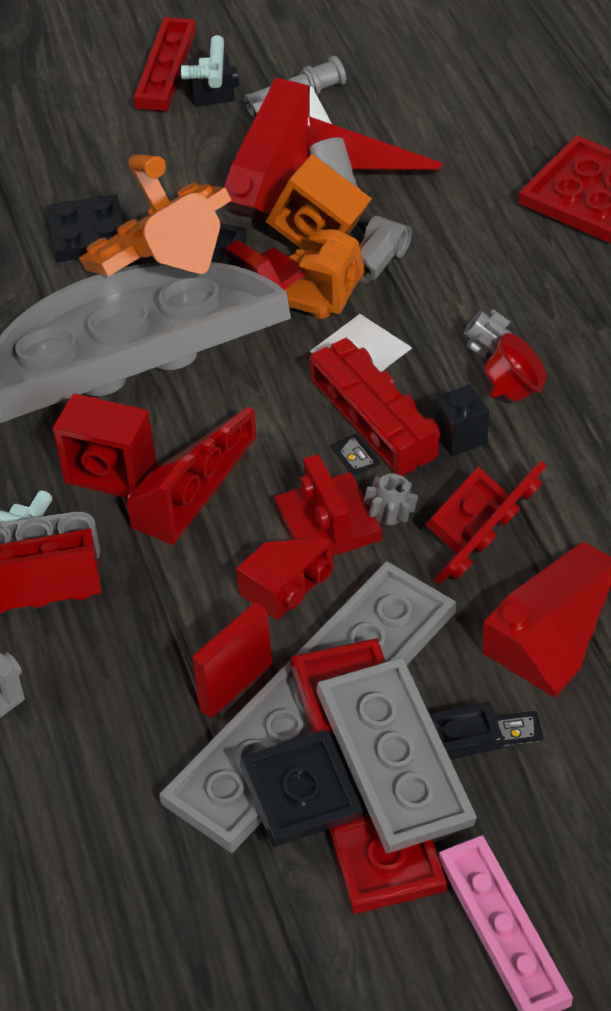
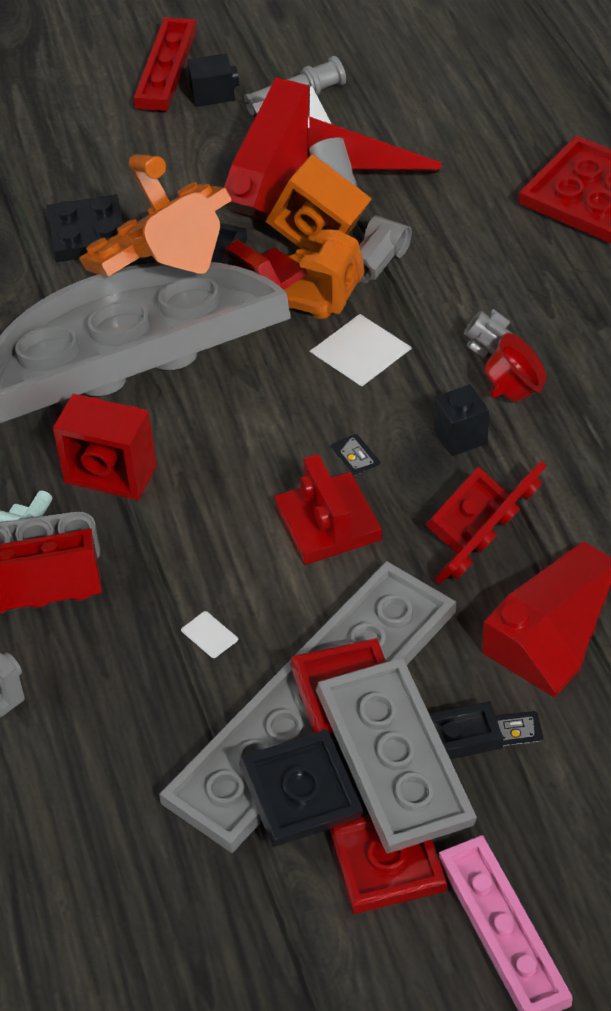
(182, 485): red wedge -> none
(208, 68): light aqua hose -> none
(209, 634): none -> white sticker
(232, 659): red tile -> none
(284, 573): red slope -> none
(375, 406): red brick -> none
(390, 499): light grey gear -> none

